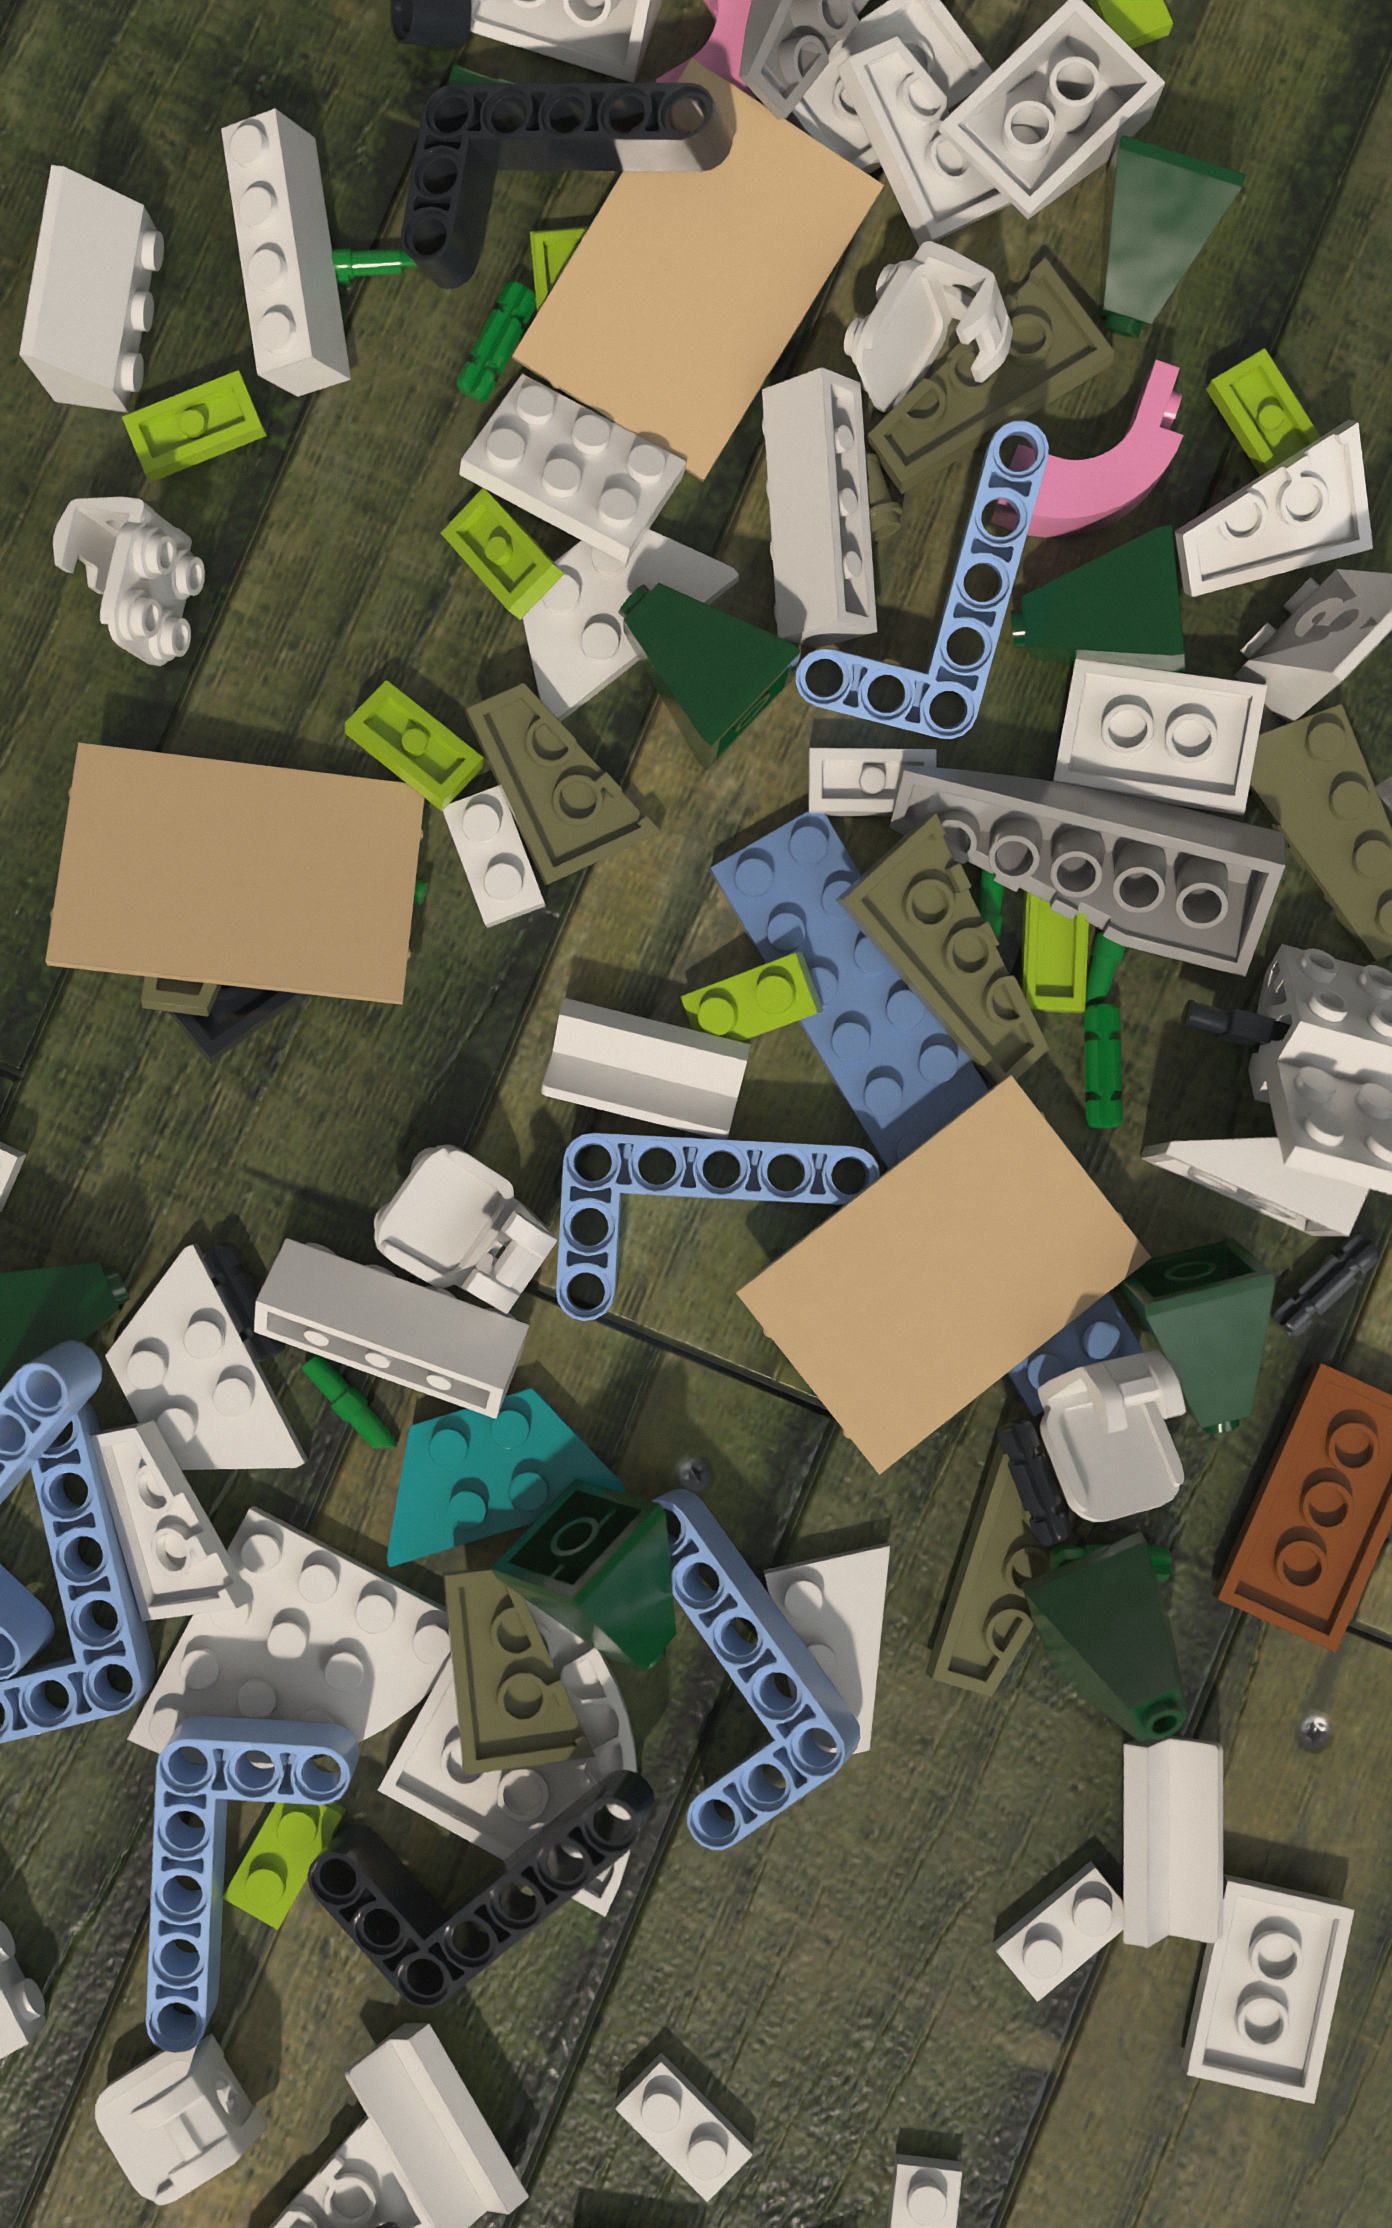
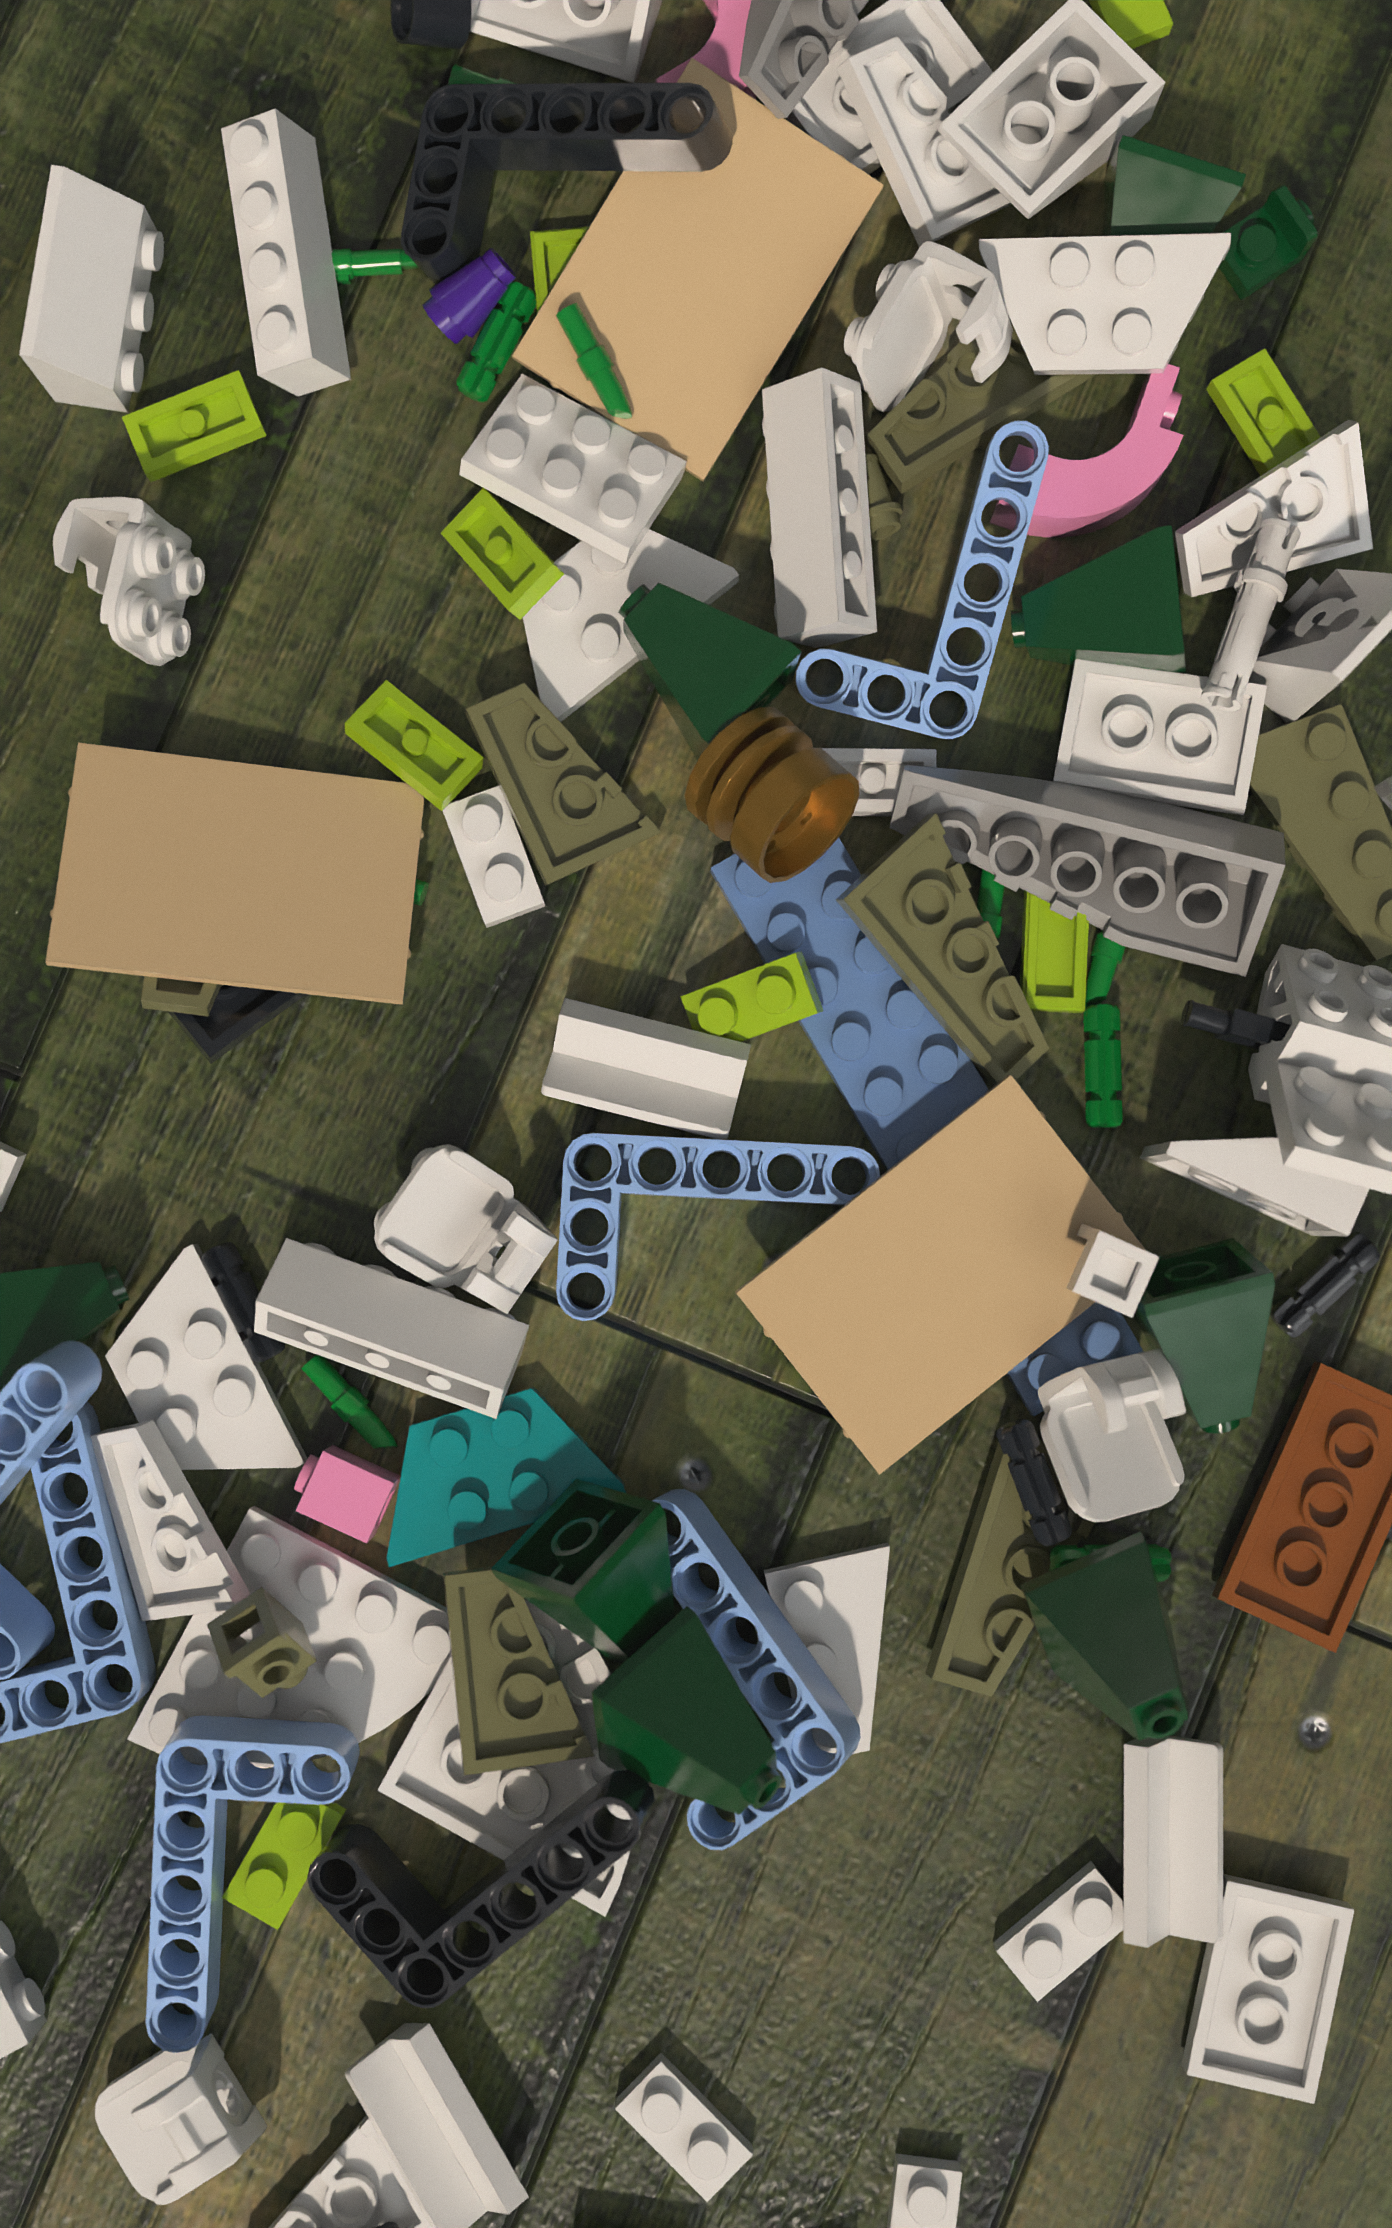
(273, 1658): none -> olive brick
(345, 1492): none -> bright pink brick
(469, 295): none -> dark purple cone
(594, 361): none -> green piece
(685, 1722): none -> dark green slope
(771, 794): none -> pearl gold wheel
(1103, 298): none -> white wing
(1111, 1271): none -> white panel
(1257, 593): none -> white pin
(1268, 242): none -> dark green bracket

